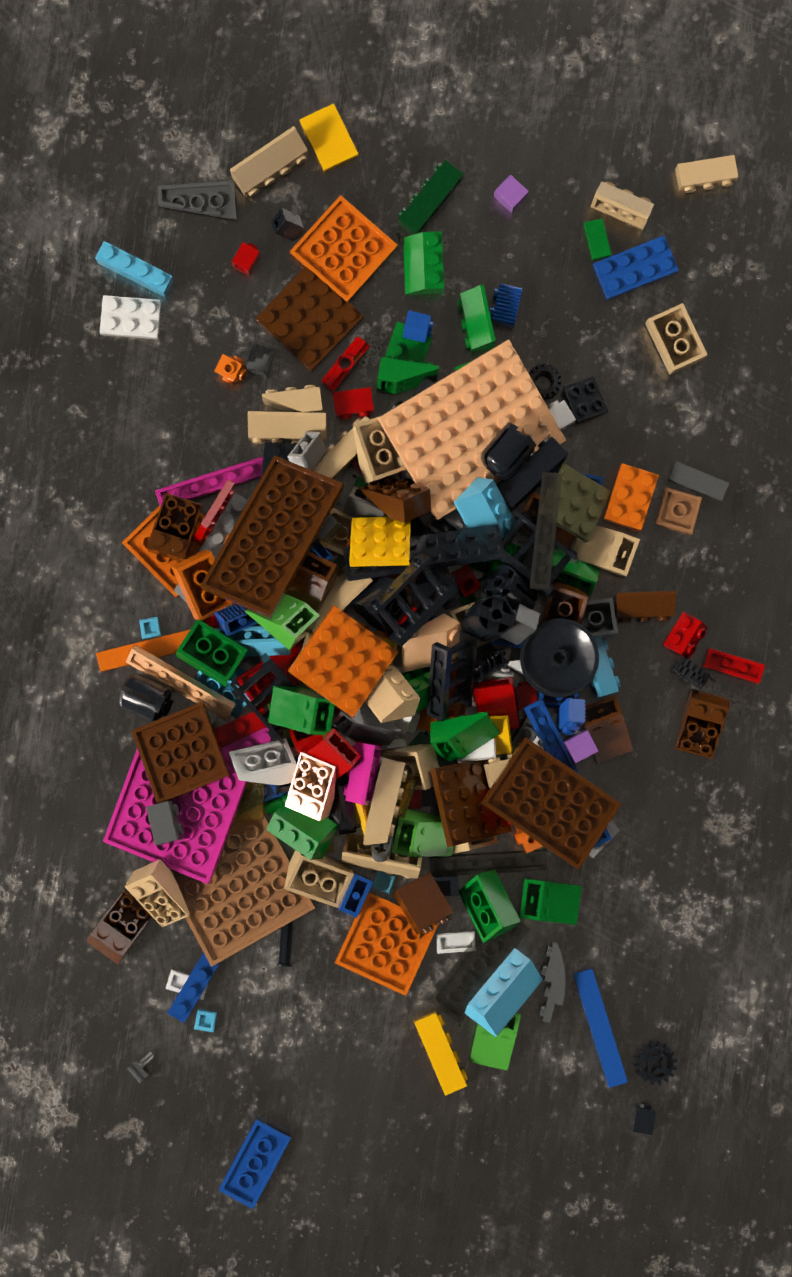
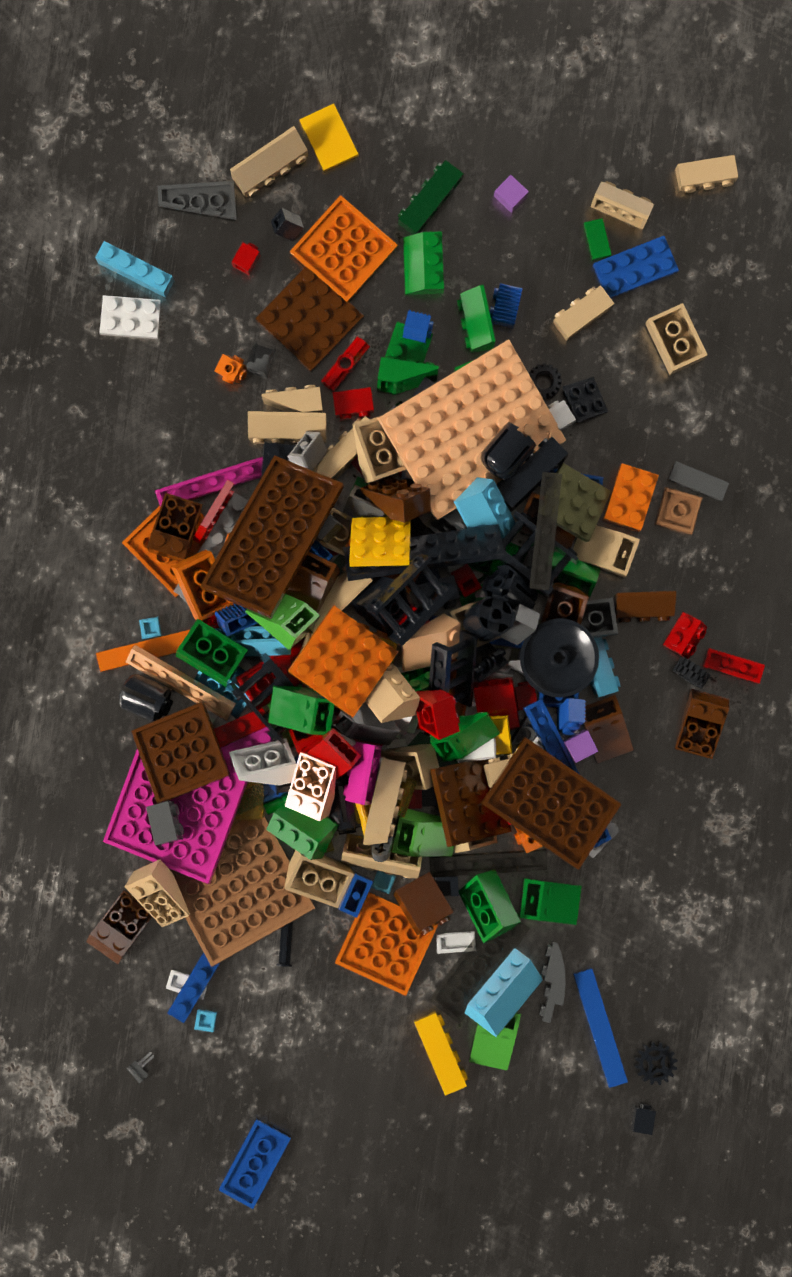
(437, 713): none -> red slope
(583, 312): none -> tan brick

